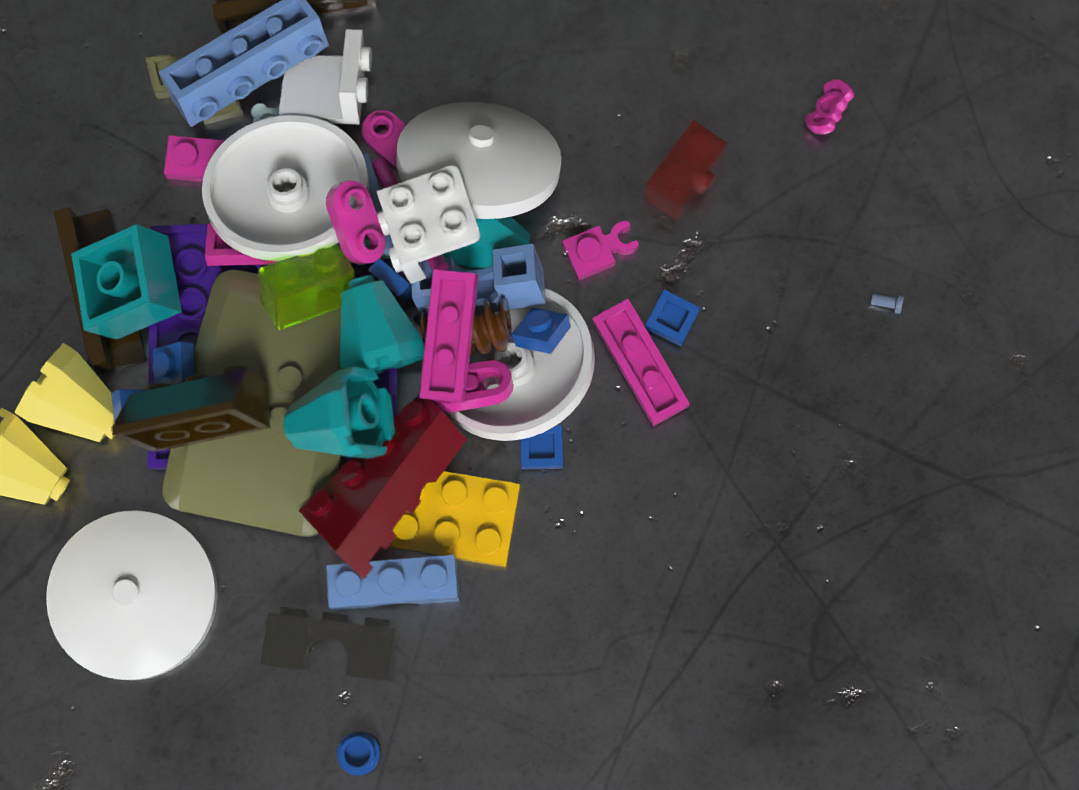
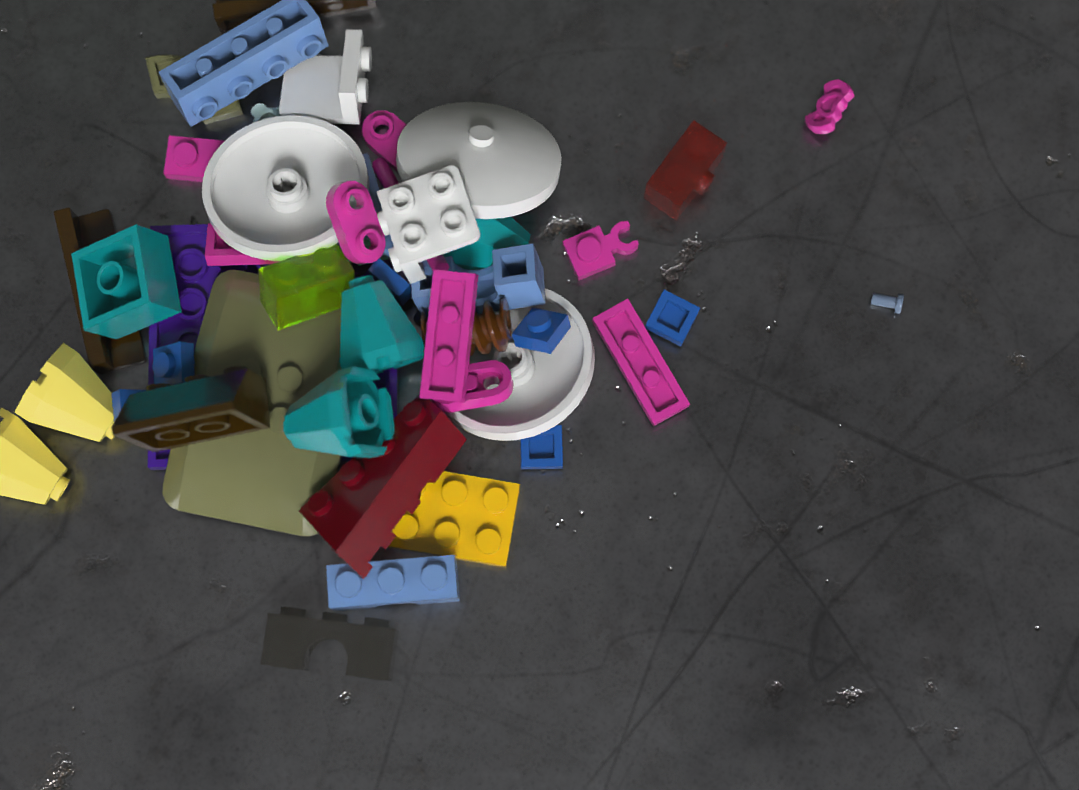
(132, 595): white dish -> none
(358, 753): blue plate -> none

